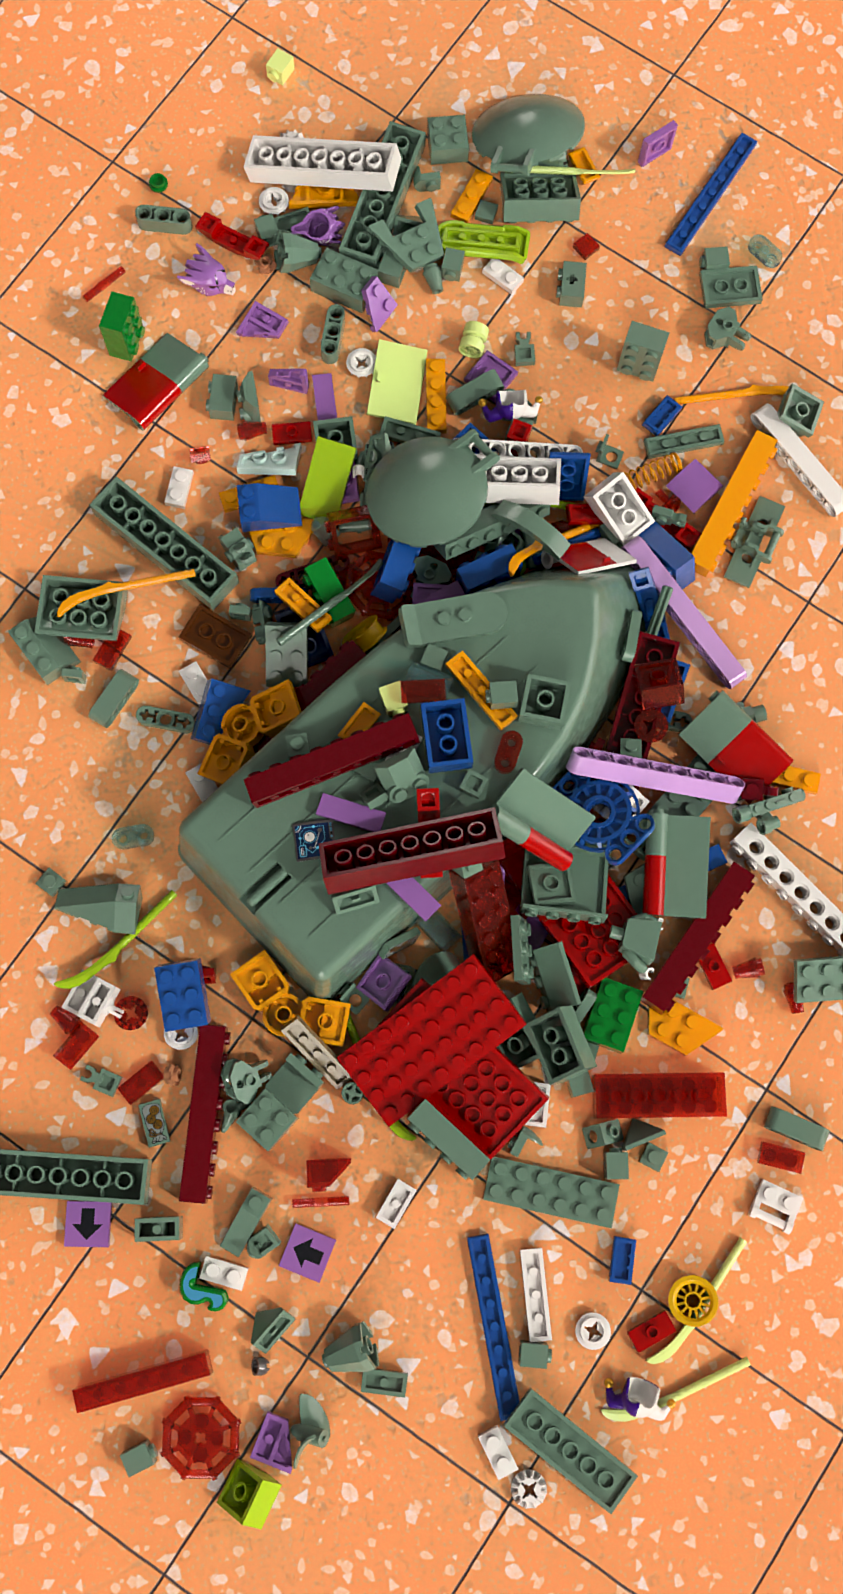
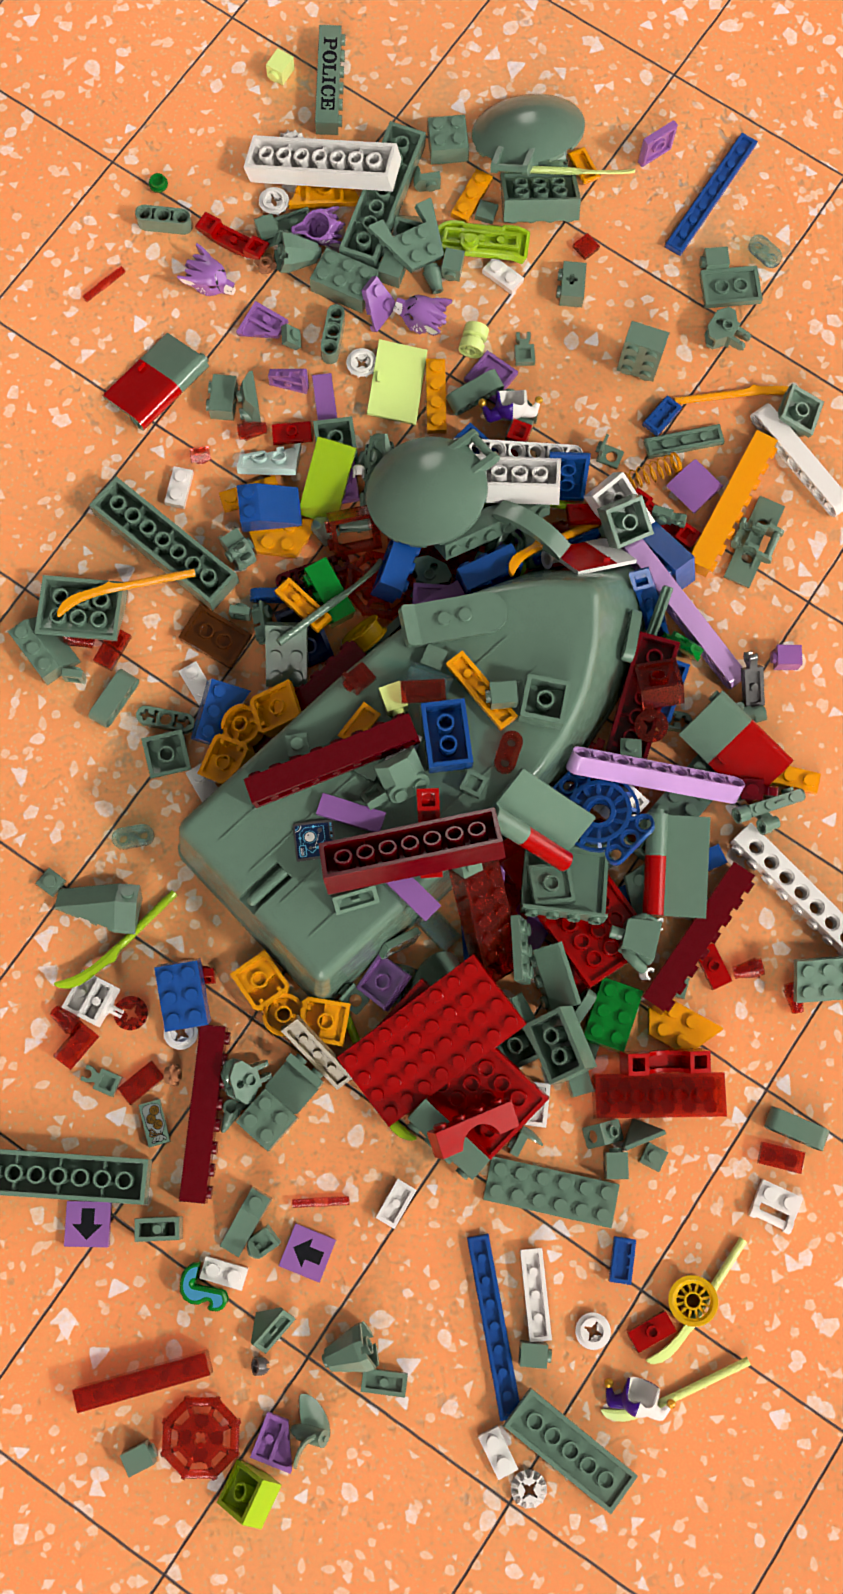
(121, 326): green brick -> none
(166, 753): none -> sand green slope
(291, 337): none -> sand green plate
(325, 1172): clear red slope -> none
(328, 79): none -> sand green brick
(351, 1093): sand green wheel -> none
(358, 678): none -> clear red bracket
(402, 431): sand green plate -> none
(426, 313): none -> medium lavender piece
(448, 1138): none -> arch
(469, 242): none -> lime plate
(625, 521): none -> sand green brick
(670, 503): clear red plate -> none
(670, 1060): none -> red arch
(686, 646): none -> green slope
(752, 681): none -> dark grey plate
(786, 657): none -> medium lavender brick

